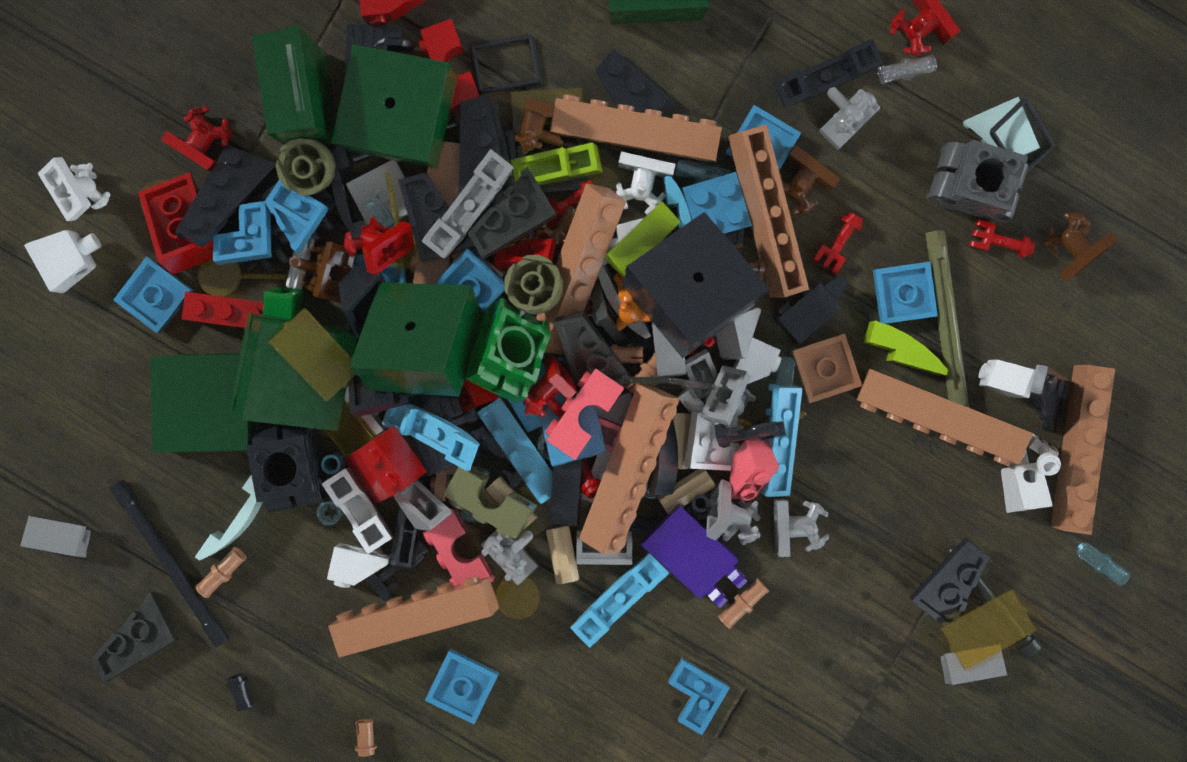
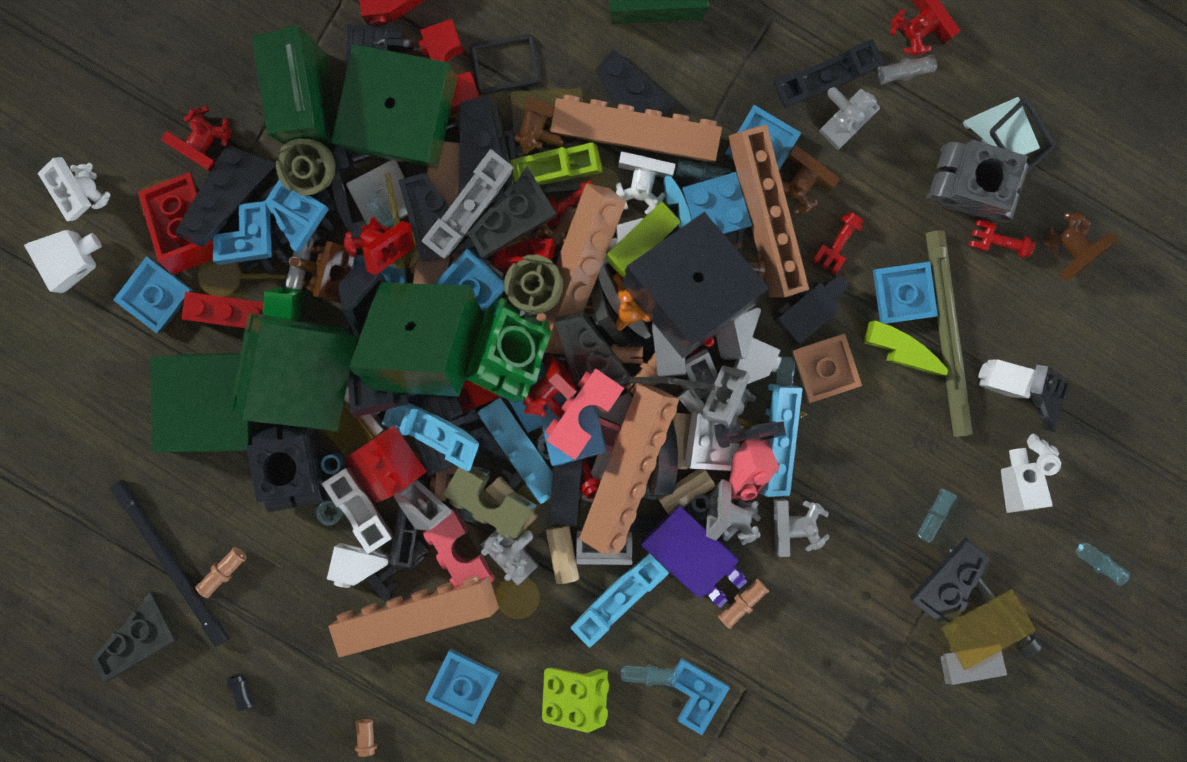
(56, 537): light grey hinge -> none
(219, 540): light aqua slope -> none
(314, 354): clear yellow piece -> none
(575, 699): none -> lime bracket
(649, 675): none -> clear light blue axle
(936, 515): none -> clear light blue axle
(944, 416): nougat brick -> none
(1082, 448): nougat brick -> none

